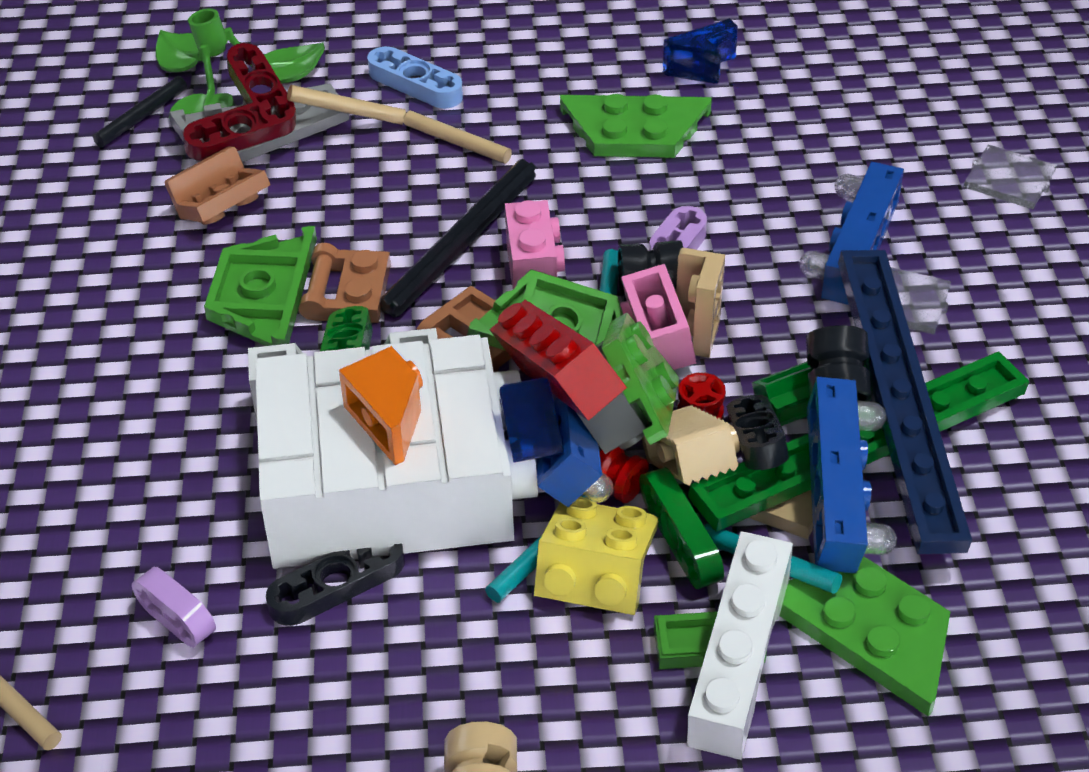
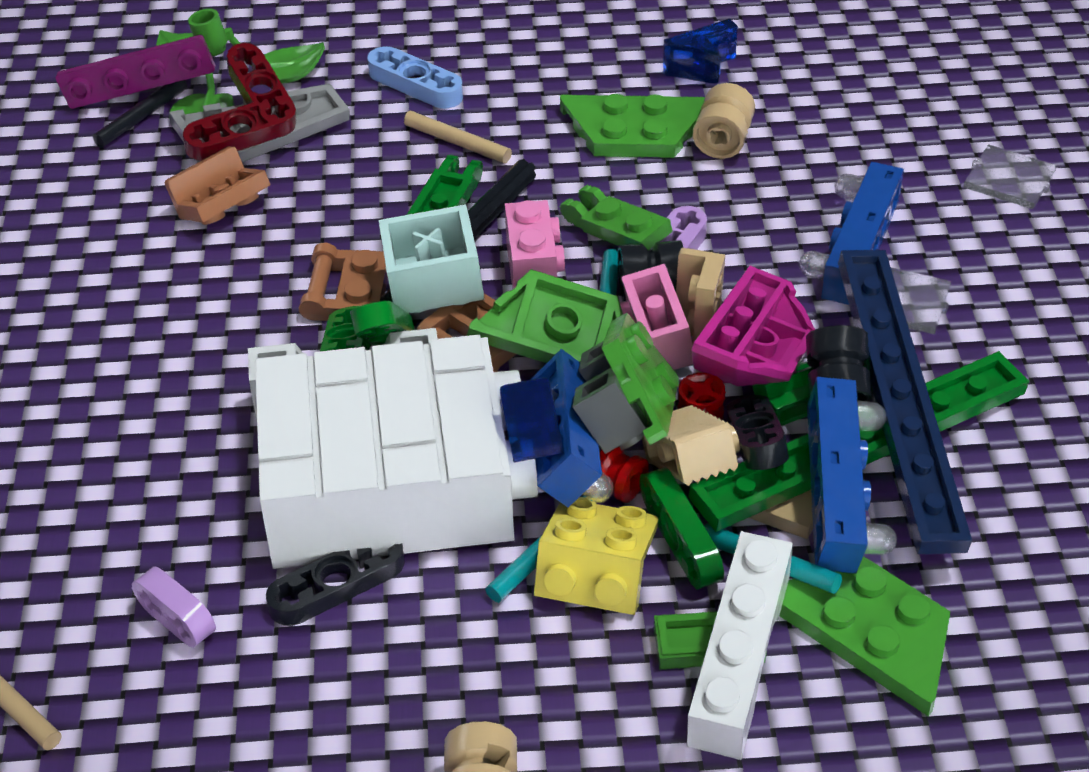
(135, 71): none -> magenta bracket
(261, 287): bright green wing -> none
(346, 104): tan bar -> none
(378, 319): none -> green beam
(384, 399): orange slope -> none
(431, 259): none -> light aqua brick
(447, 186): none -> green hinge
(556, 352): red brick -> none
(615, 219): none -> bright green hinge
(724, 120): none -> tan wheel
(754, 333): none -> dark pink wedge

